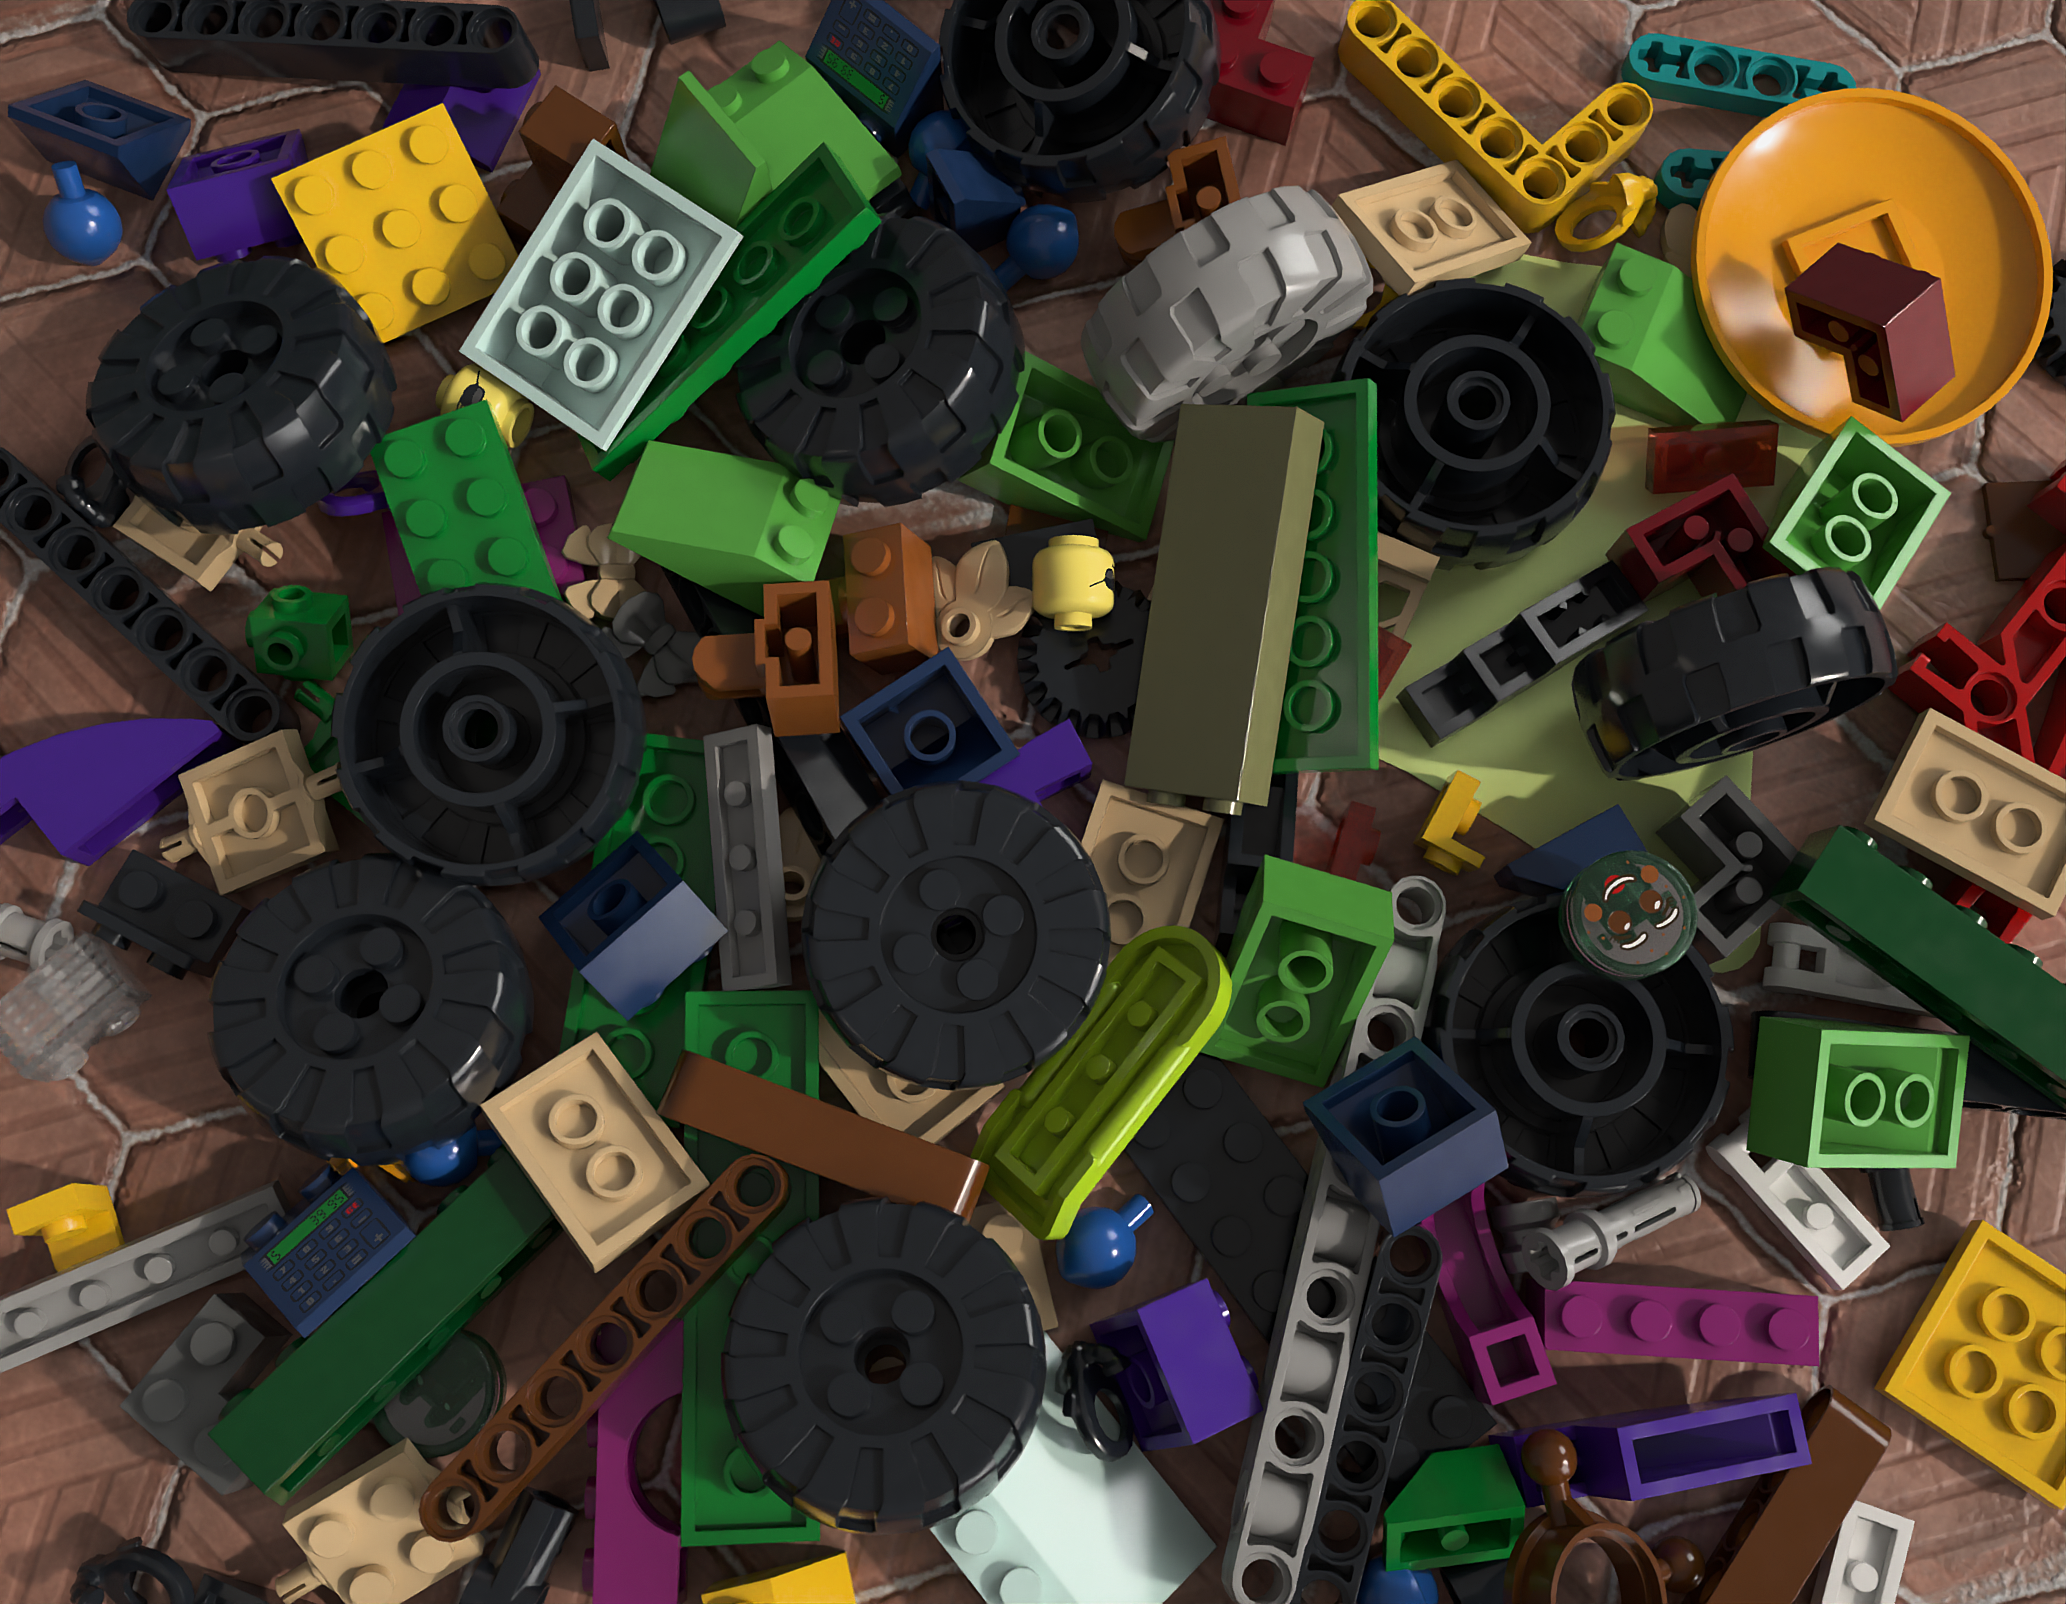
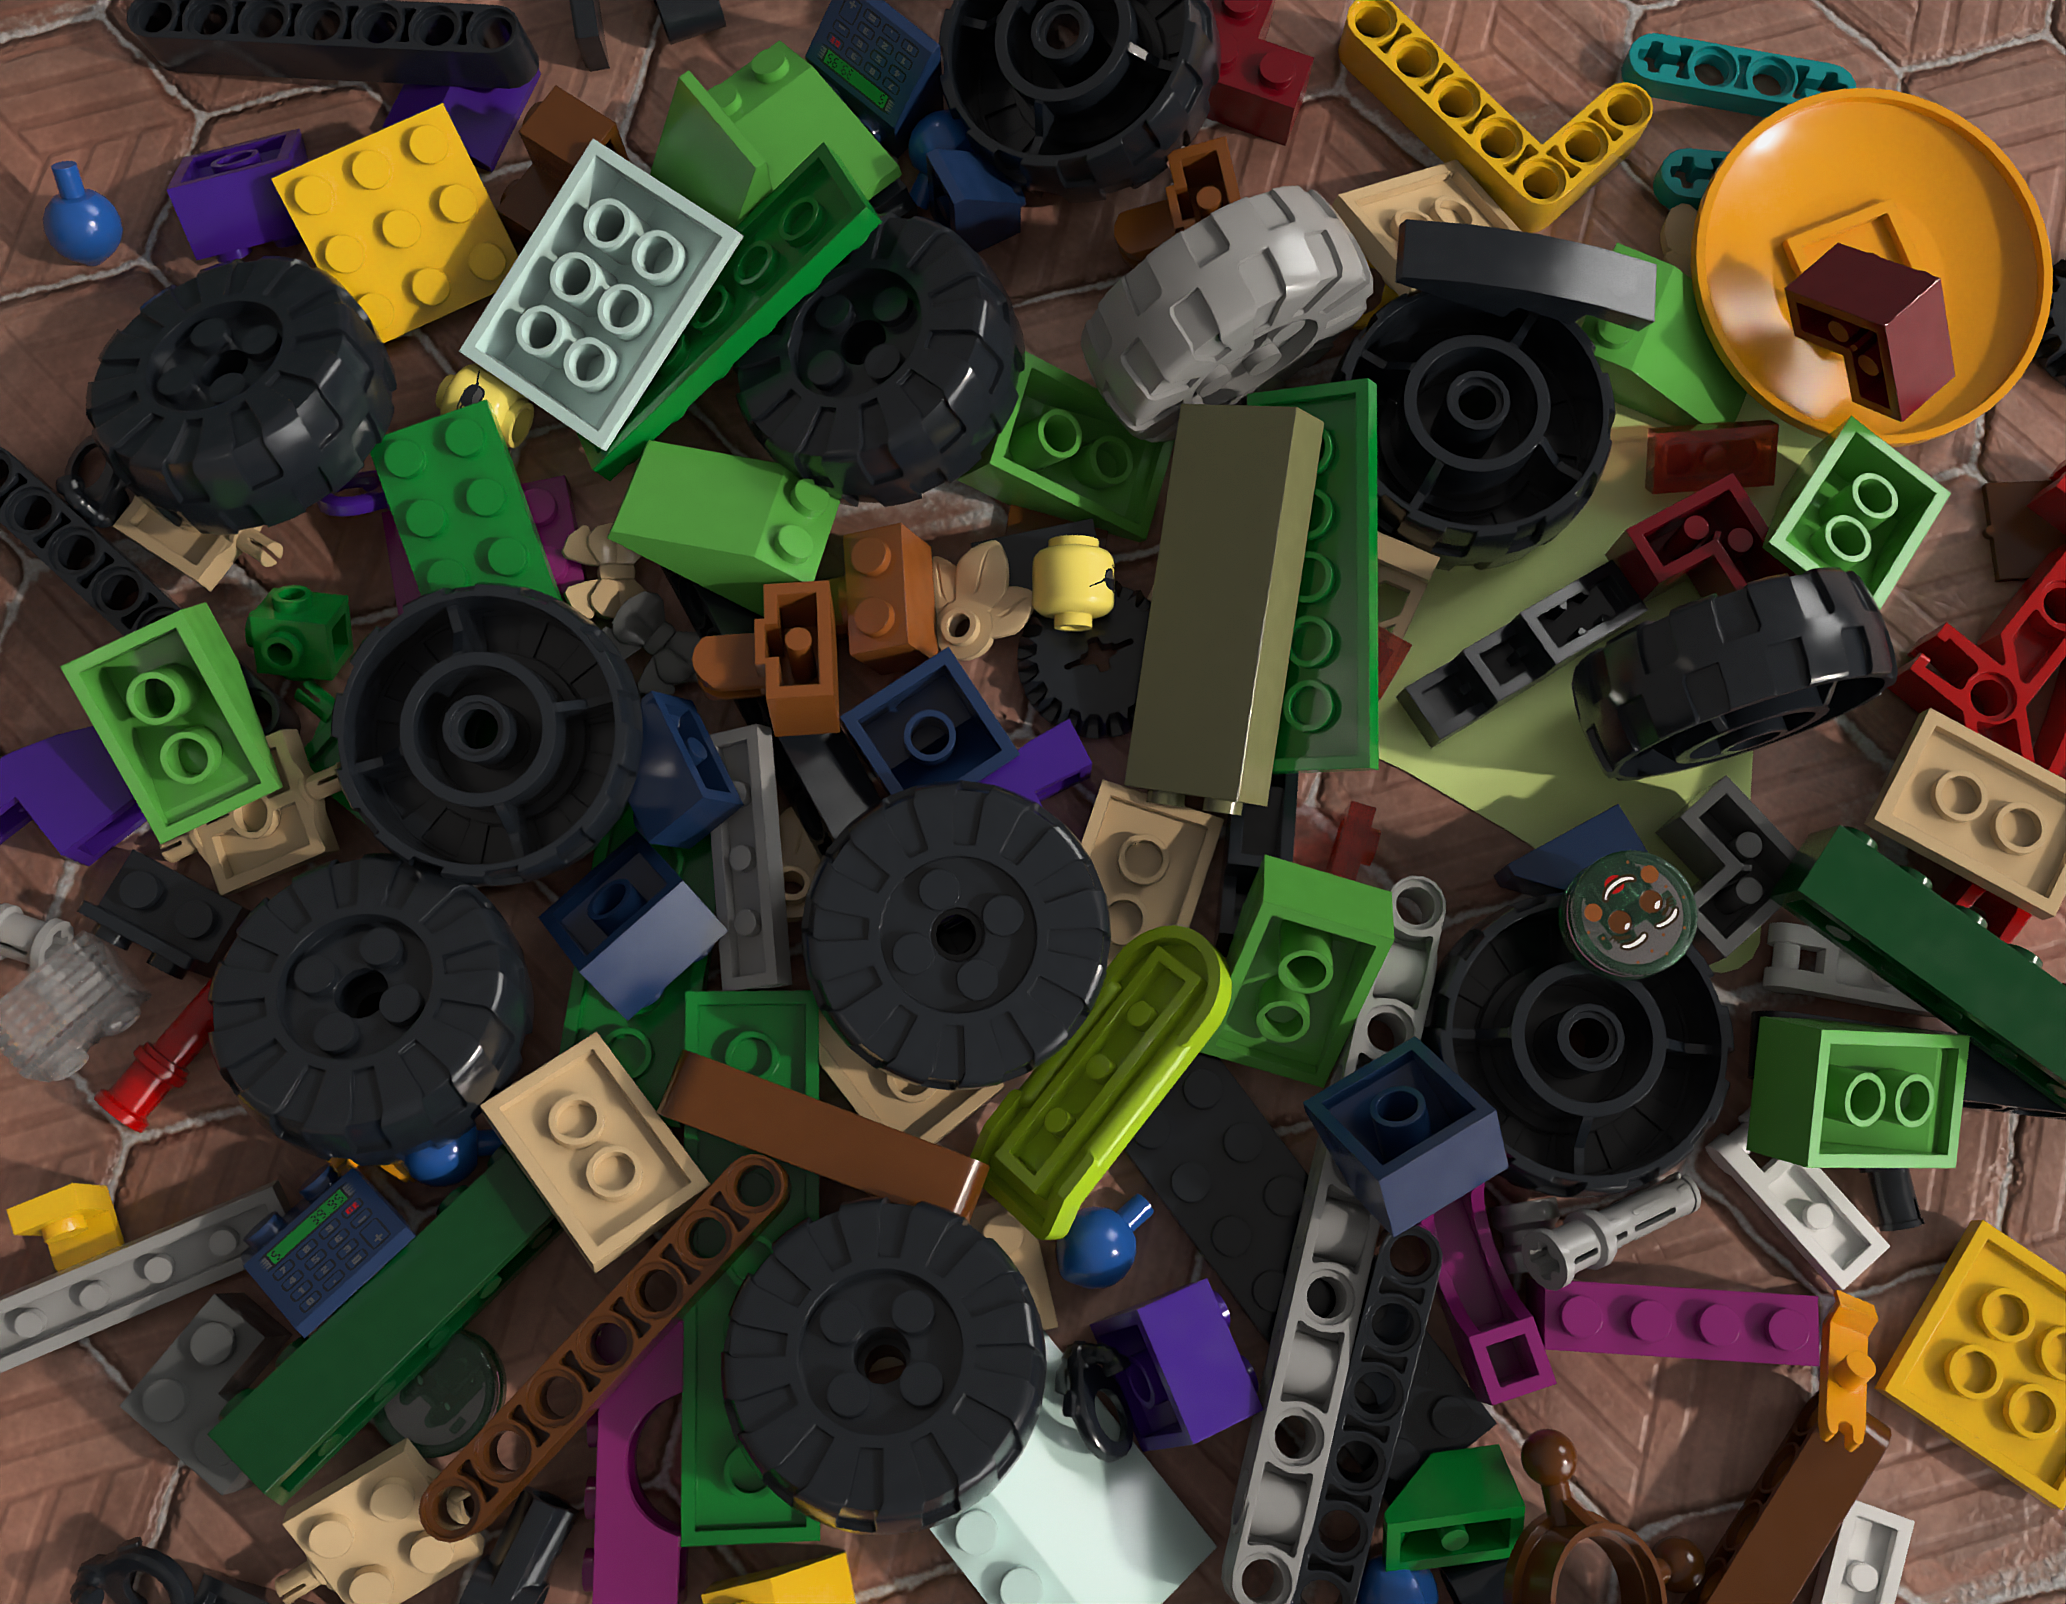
(104, 133): dark blue slope -> none
(159, 1065): none -> red pin
(177, 720): none -> bright green slope
(680, 777): none -> dark blue slope
(1040, 244): blue piece -> none
(1451, 812): yellow bracket -> none
(1525, 270): none -> black slope
(1626, 195): yellow piece -> none
(1671, 1447): dark purple slope -> none
(1845, 1369): none -> light orange piece

